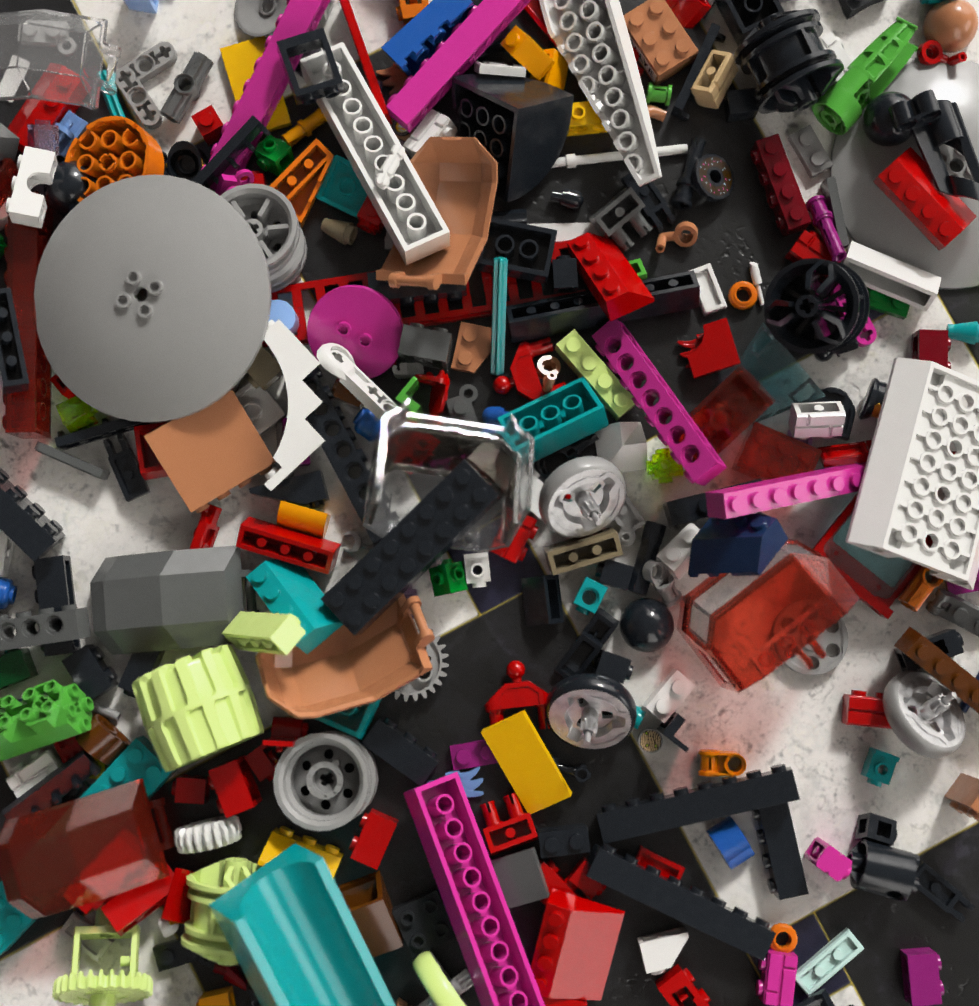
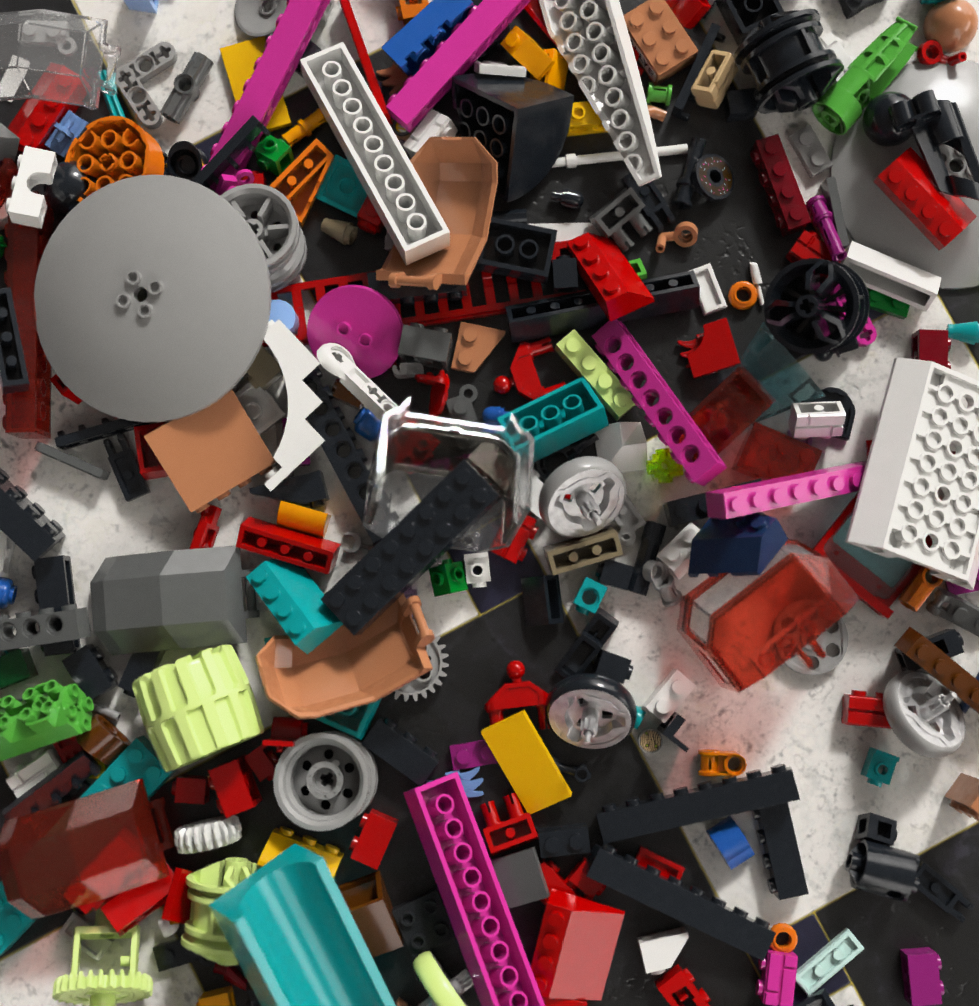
(43, 136): brick -> none
(77, 414): clear neon green brick -> none
(208, 124): red brick -> none
(264, 632): yellowish green brick -> none
(302, 44): black window -> none
(389, 166): white axle -> none
(407, 392): bright green panel -> none
(498, 325): teal axle -> none
(549, 377): nougat plate -> none
(646, 625): black piece -> none
(828, 859): dark pink brick -> none
(844, 454): red tile -> none
(873, 400): black piece -> none

